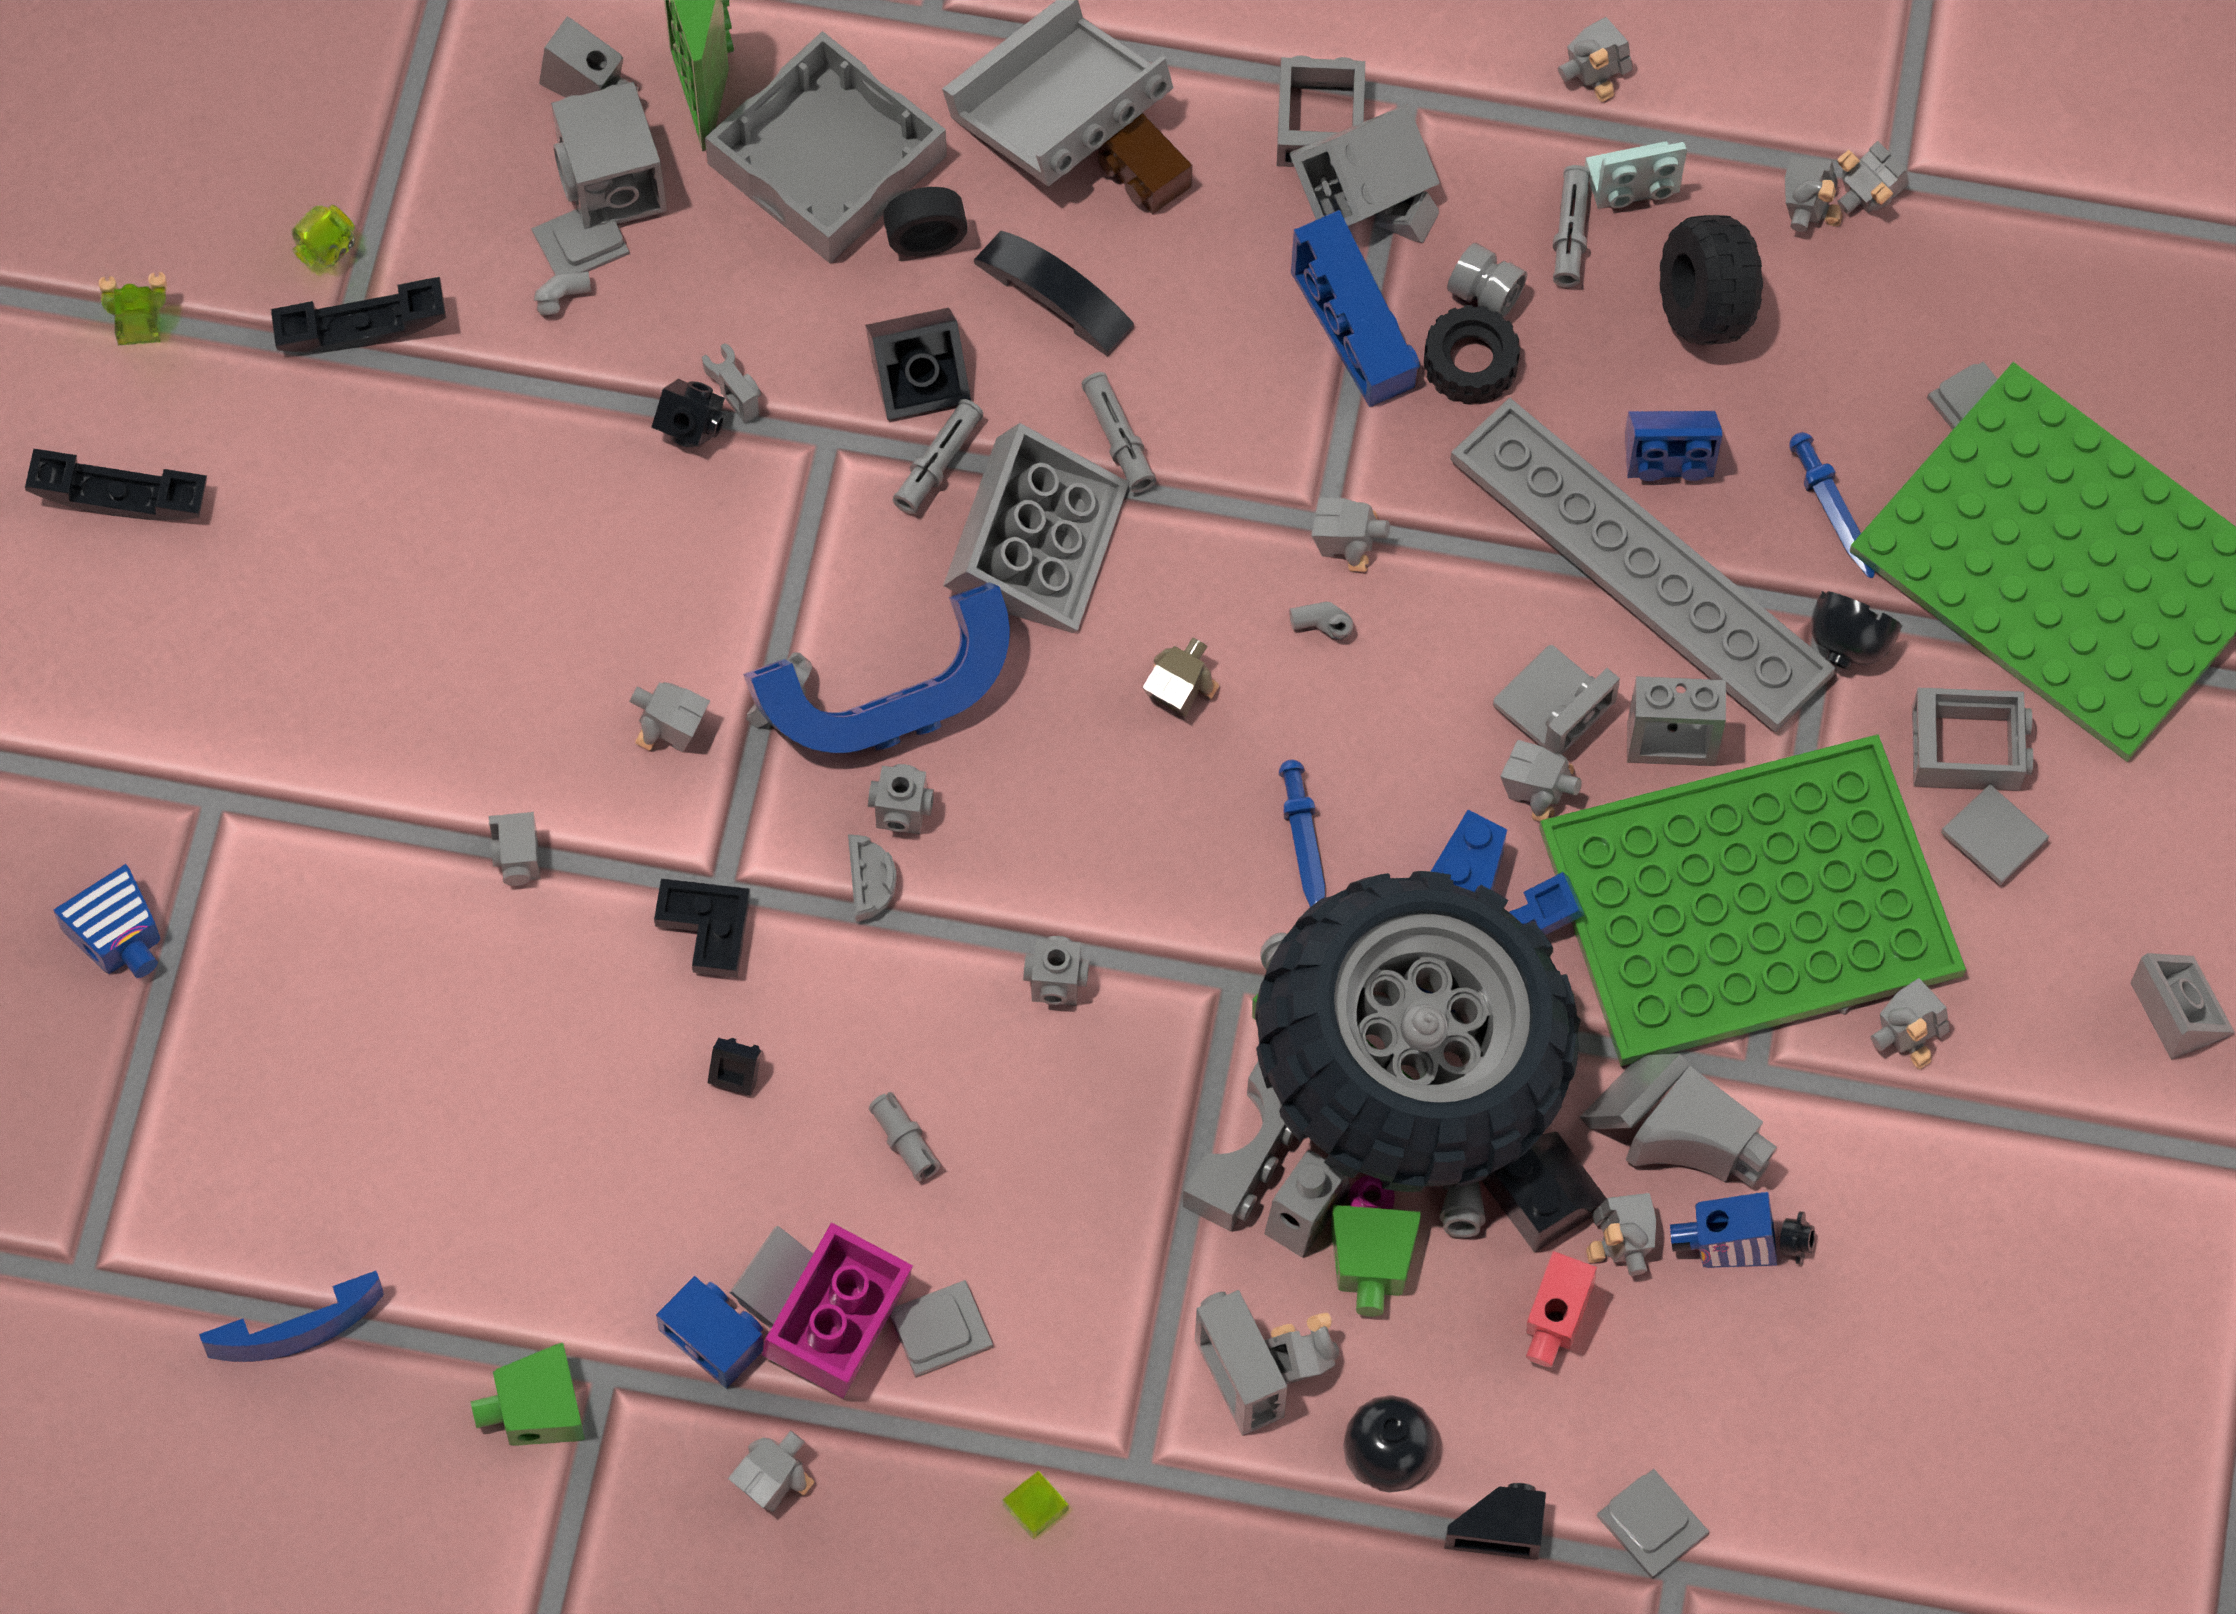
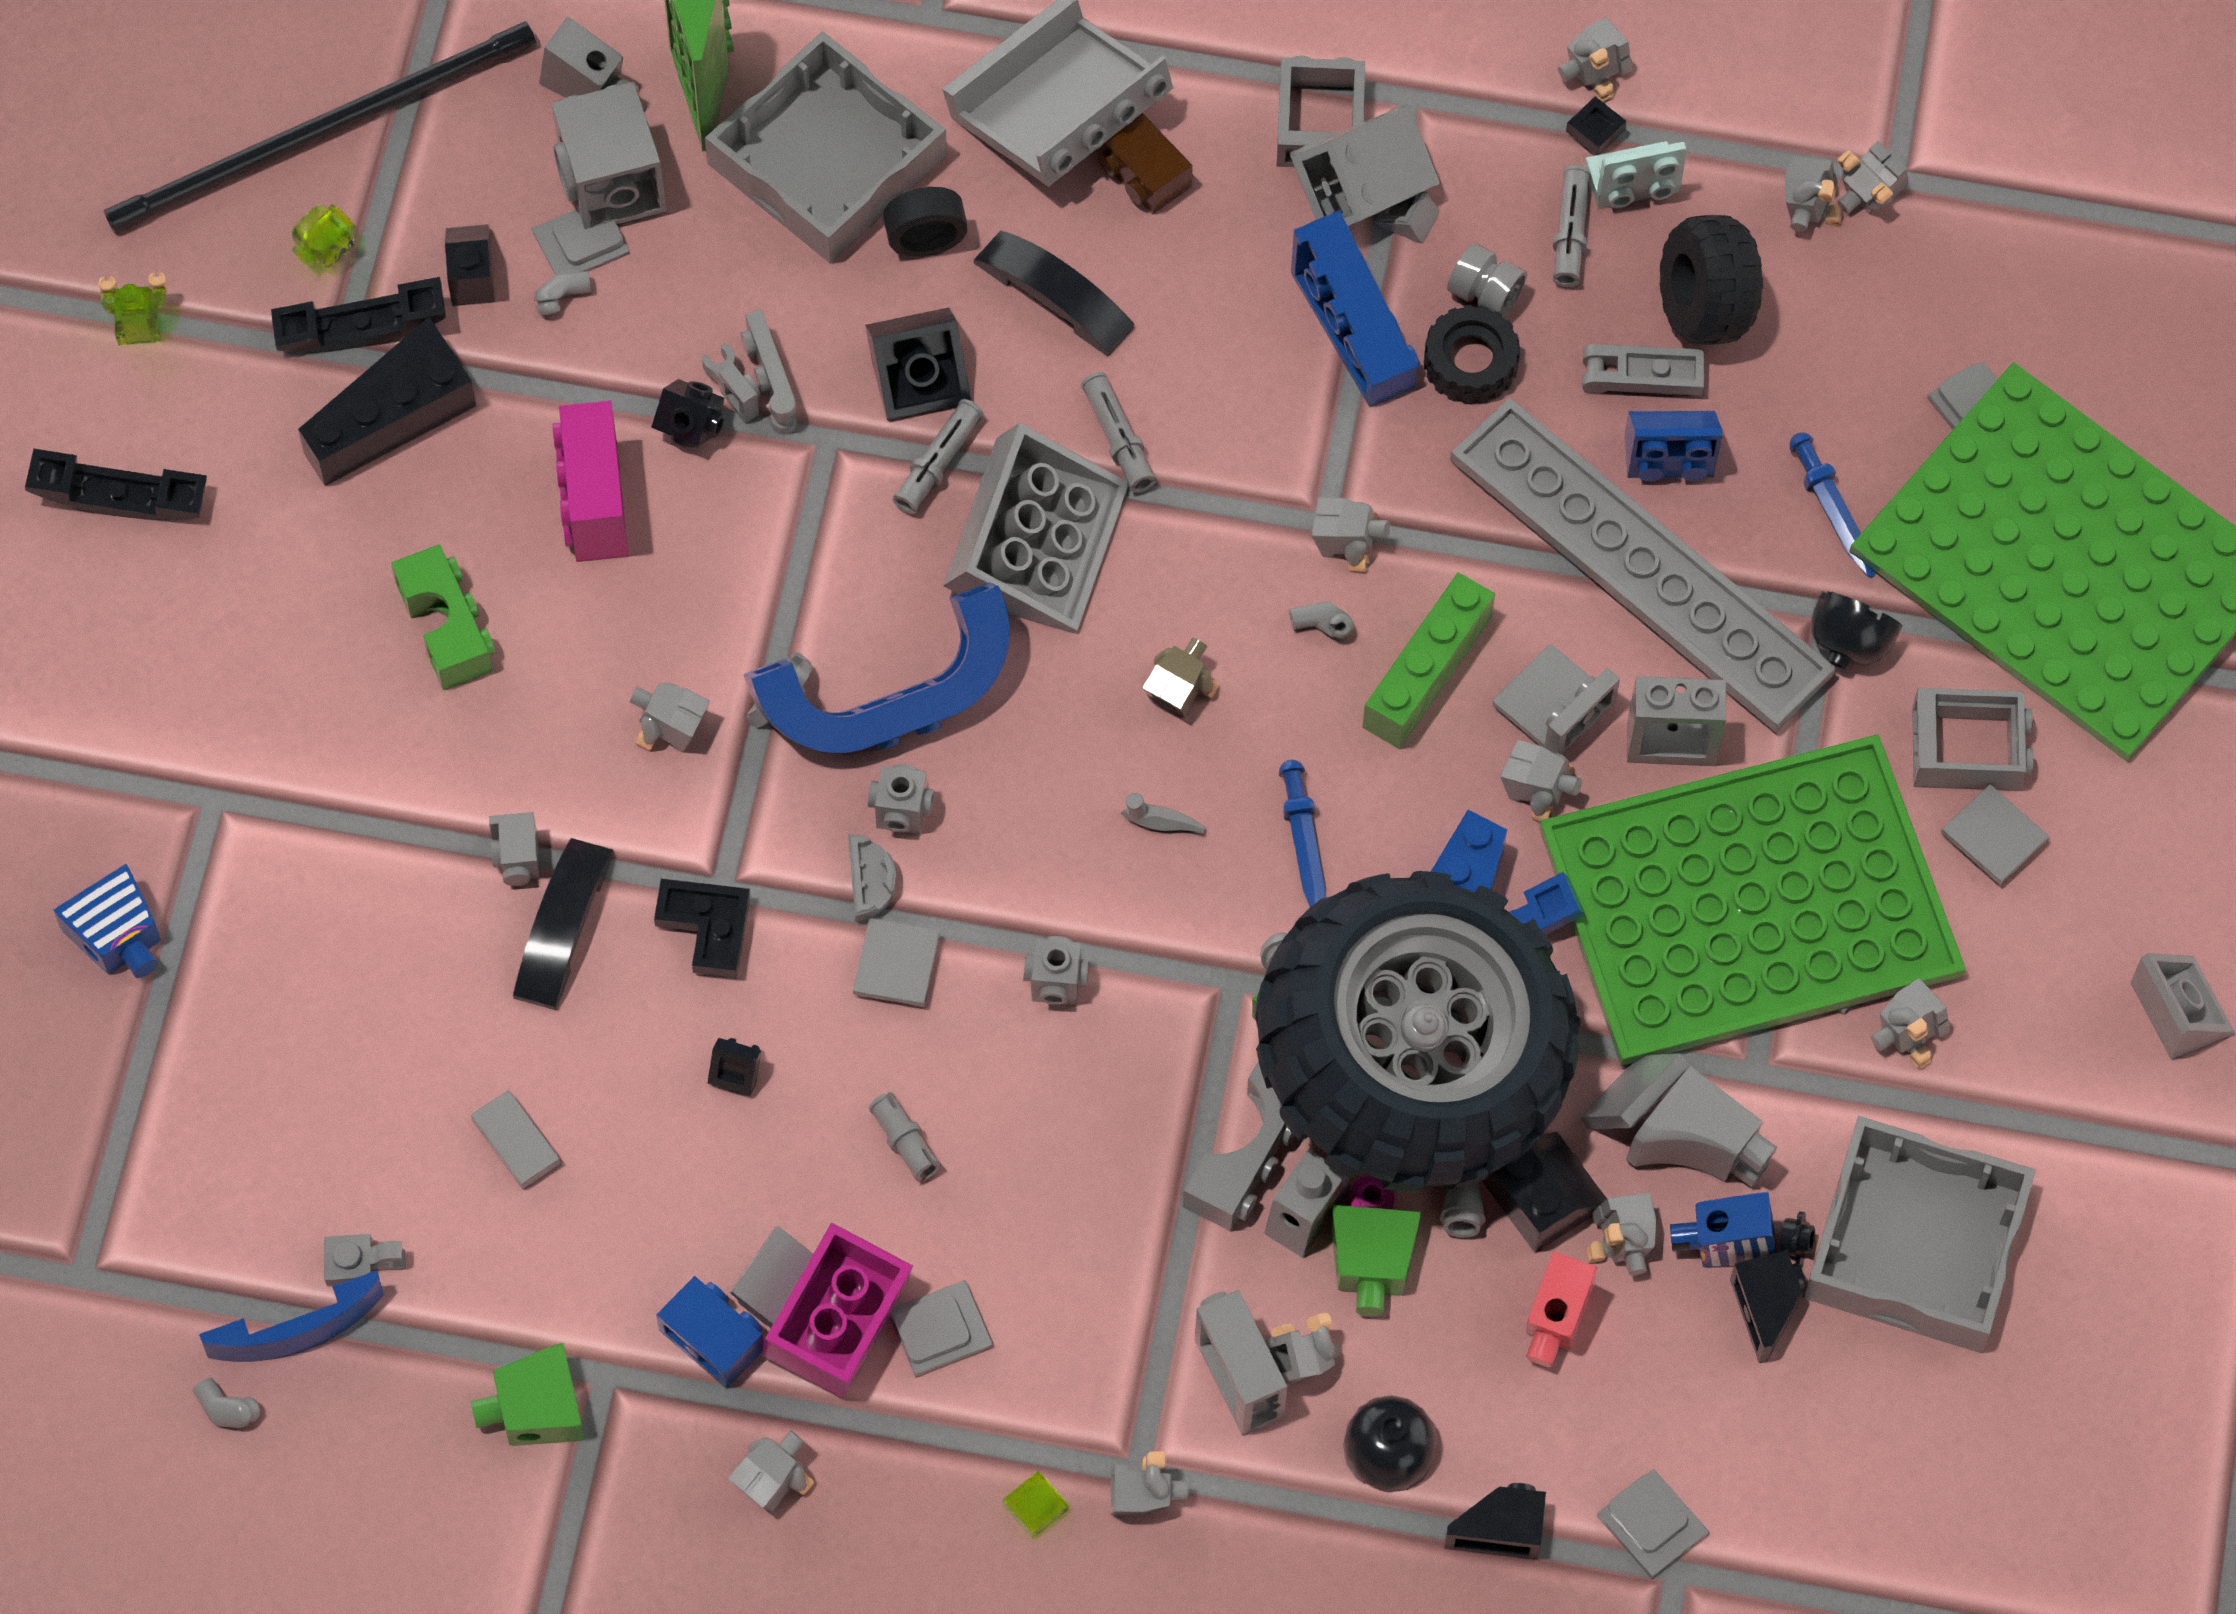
(143, 206): none -> black piece
(225, 1410): none -> light grey arm
(355, 1256): none -> light grey plate
(388, 405): none -> black wedge
(431, 585): none -> bright green arch
(469, 265): none -> black slope
(515, 1139): none -> light grey tile
(560, 923): none -> black slope
(590, 481): none -> dark pink brick
(770, 373): none -> light grey plate
(896, 962): none -> light grey piece
(1145, 1490): none -> light grey piece
(1158, 817): none -> light grey bar
(1428, 660): none -> bright green brick
(1596, 126): none -> black plate
(1643, 369): none -> light grey plate
(1767, 1297): none -> black slope
(1919, 1234): none -> light grey tile

